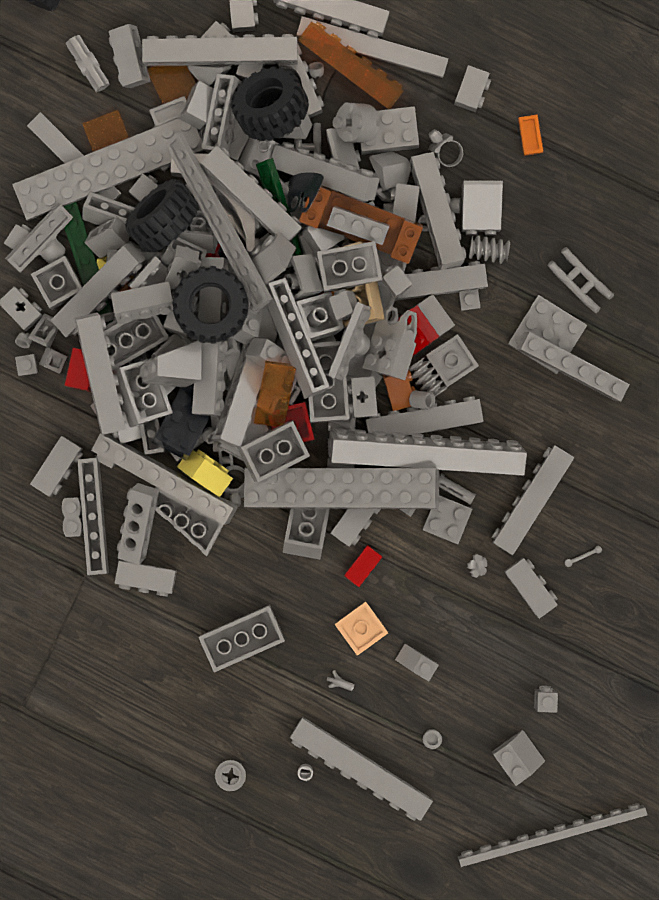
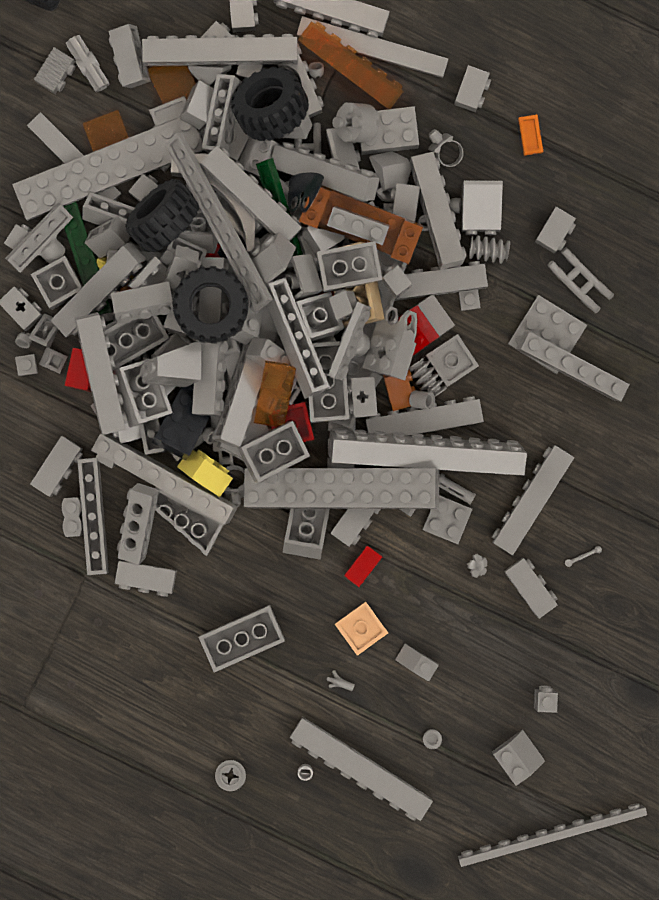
(55, 71): none -> light grey brick
(555, 230): none -> light grey brick

